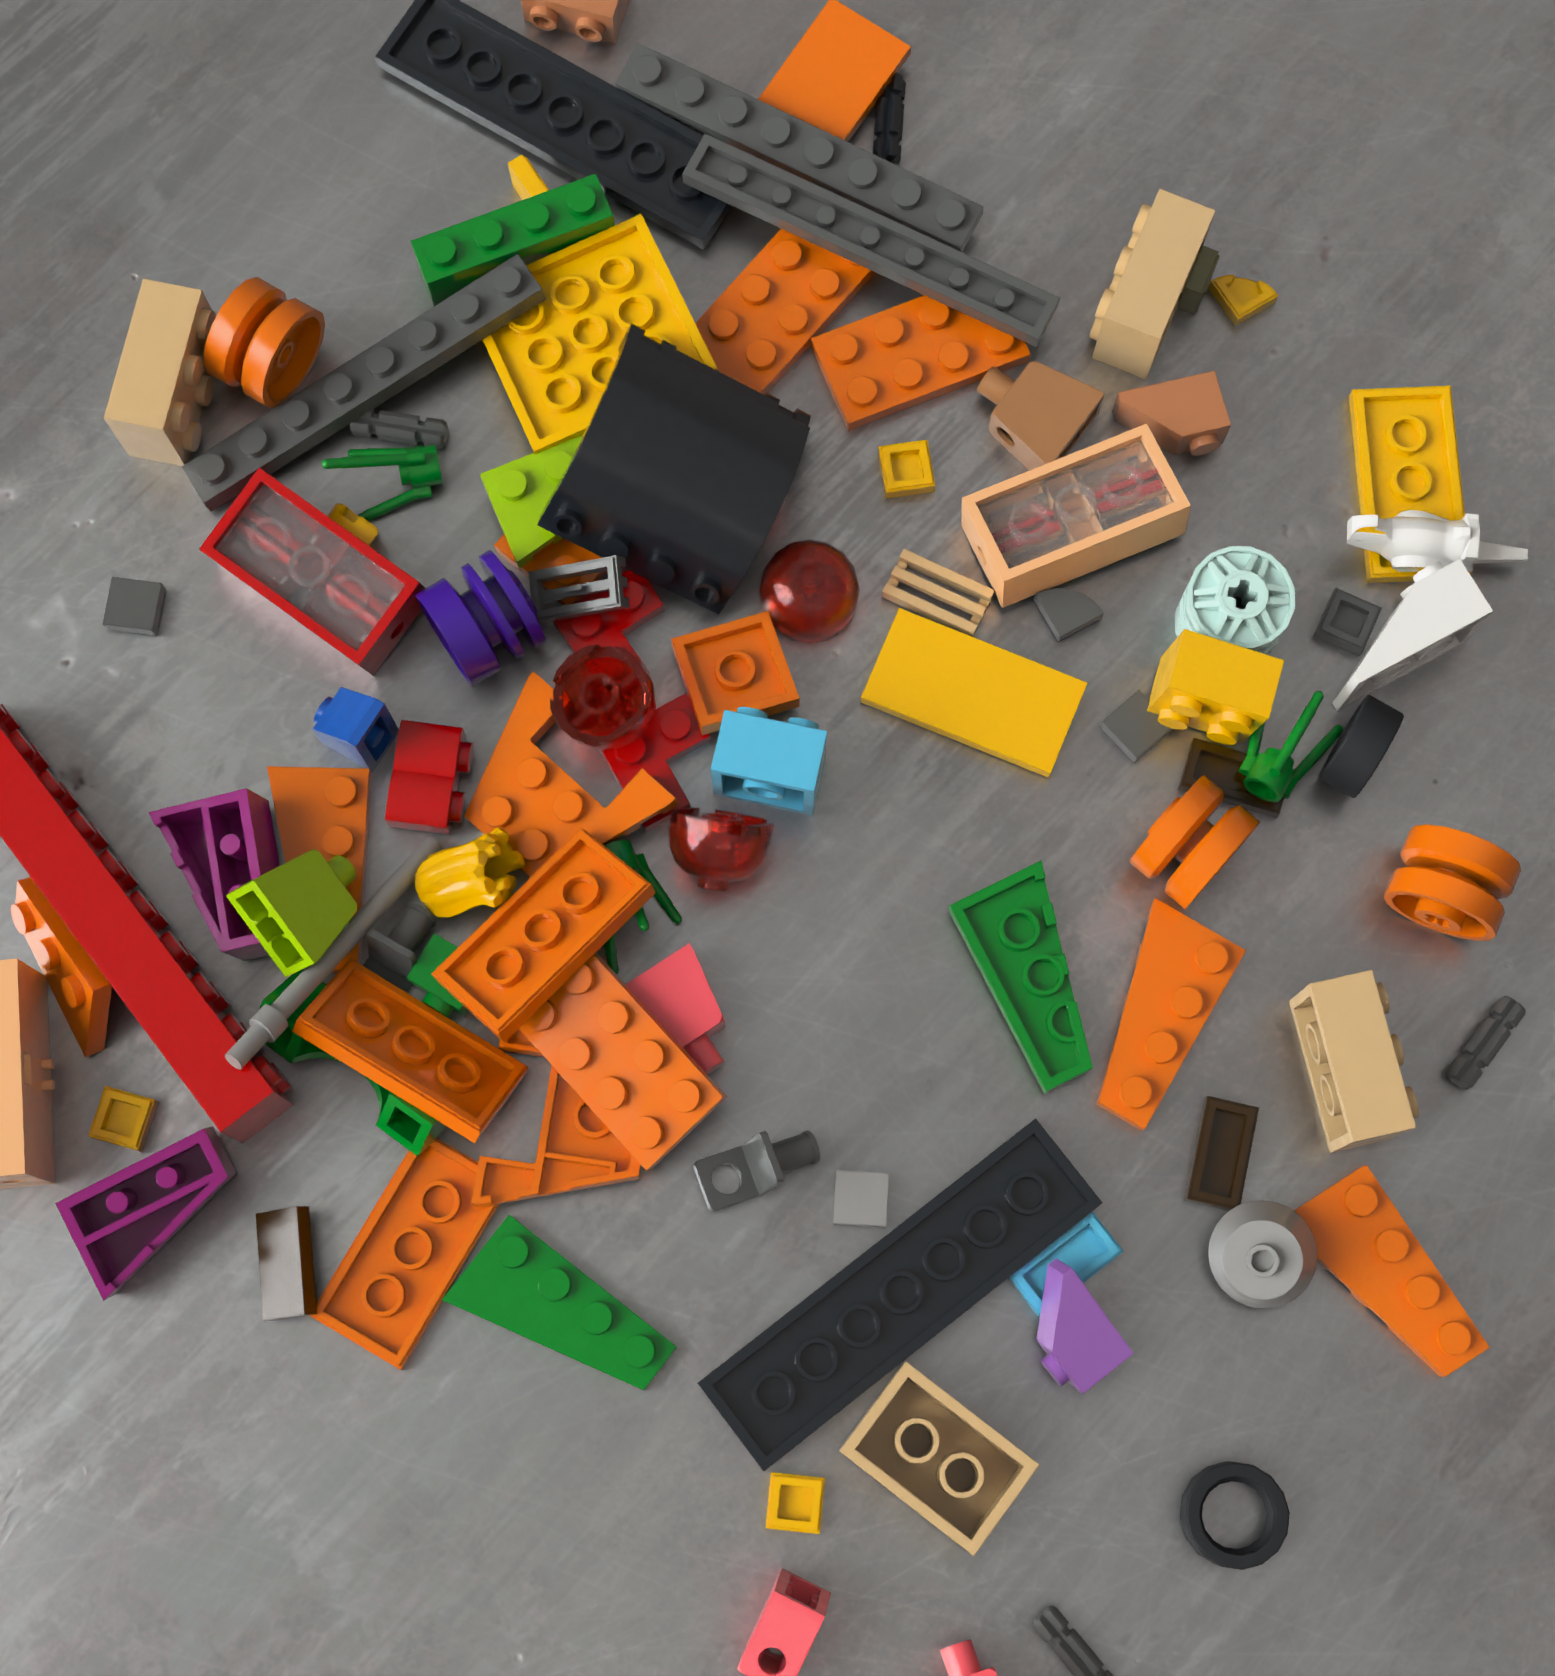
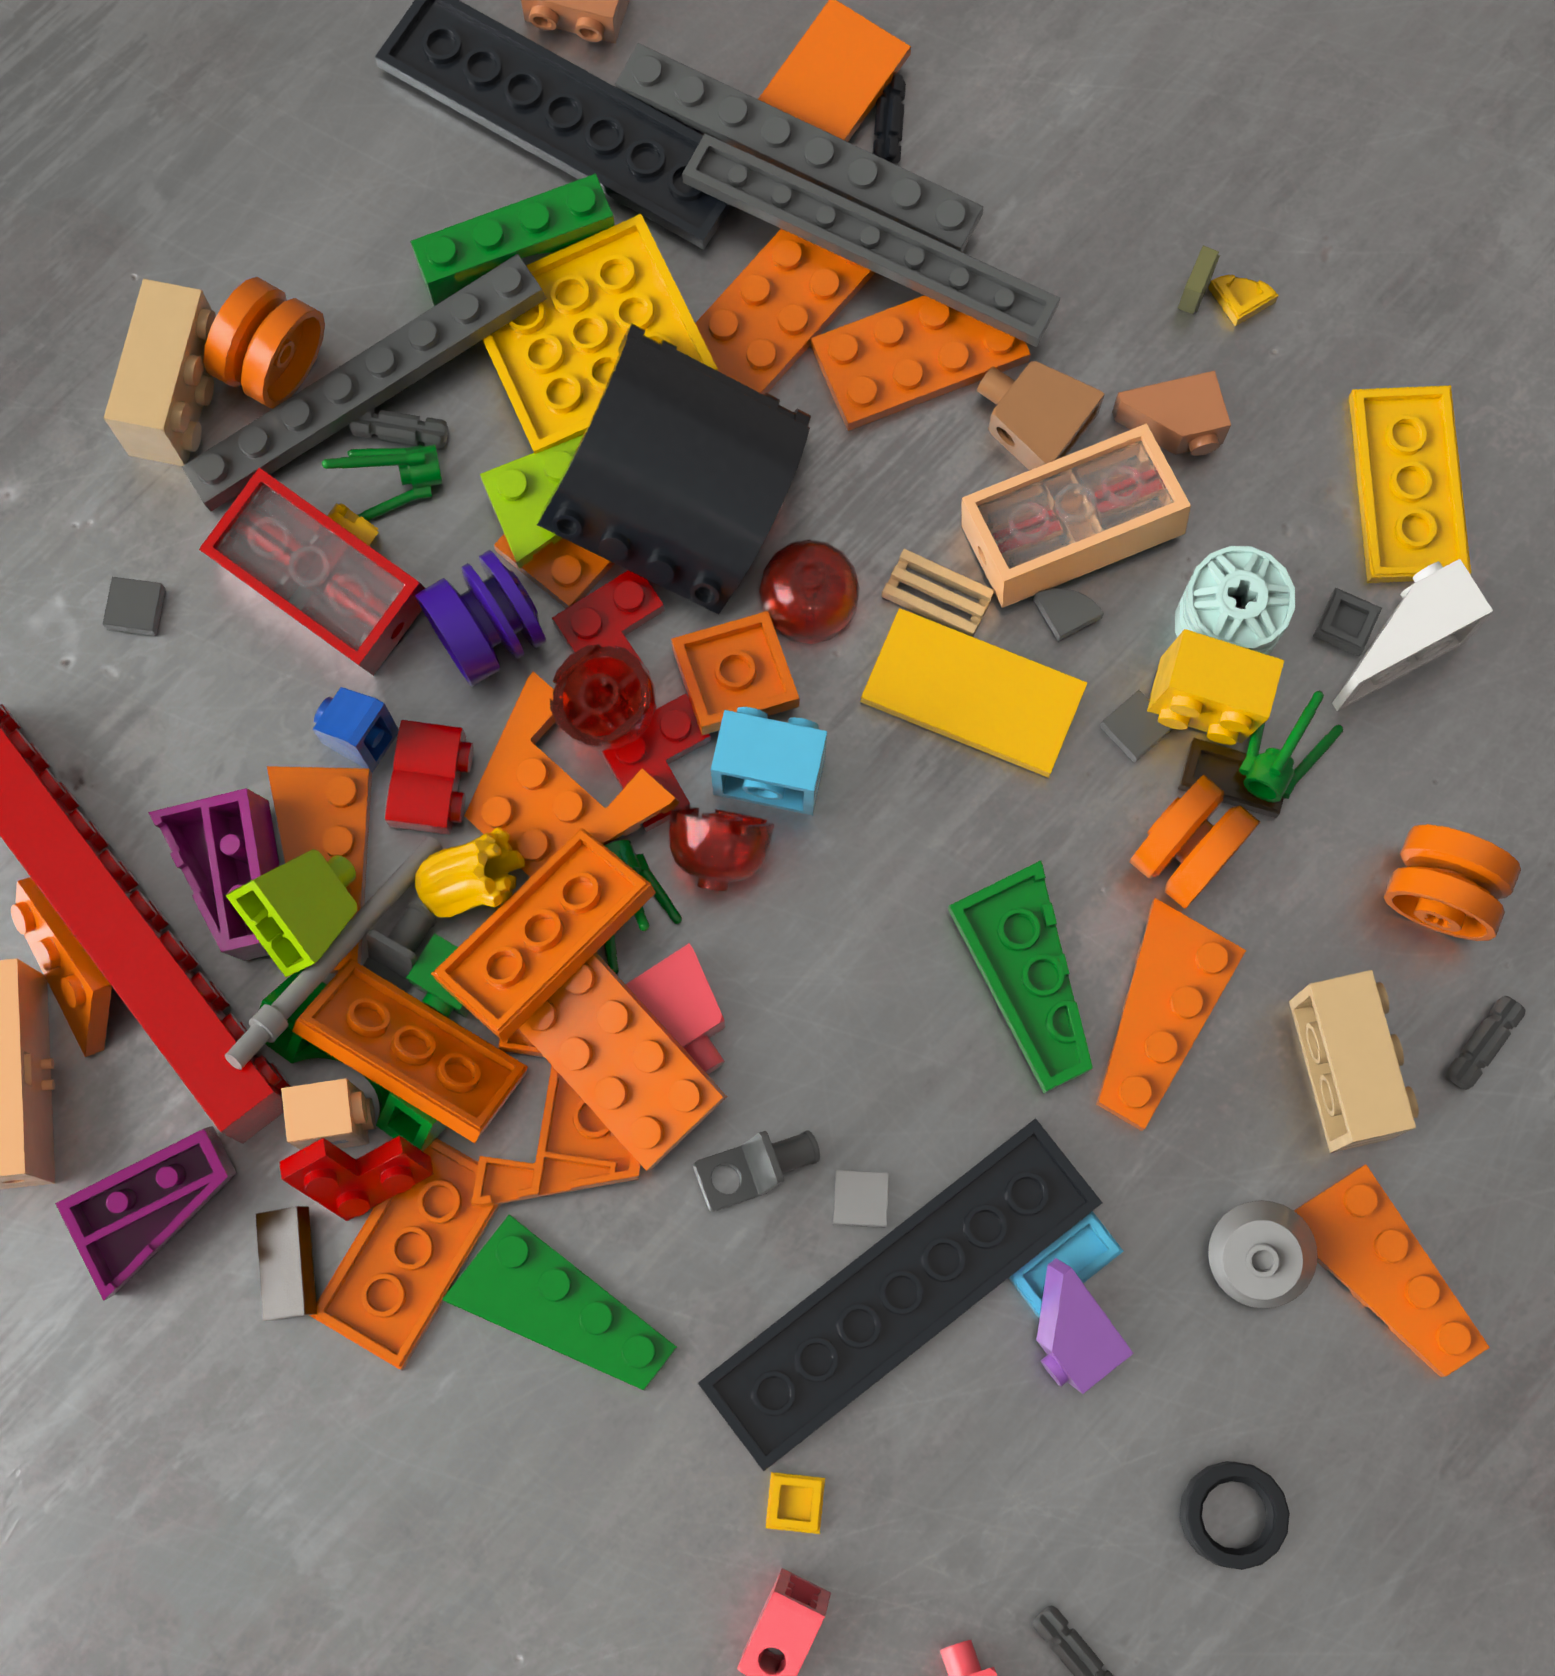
(123, 1118): yellow tile -> none
(327, 1111): none -> light nougat brick
(355, 1185): none -> red plate
(525, 178): yellow tile -> none
(614, 584): dark grey tile -> none
(906, 469): yellow tile -> none
(939, 1458): tan brick -> none
(1149, 282): tan brick -> none
(1221, 1153): dark brown tile -> none
(1361, 746): black tyre -> none
(1420, 539): white animal -> none

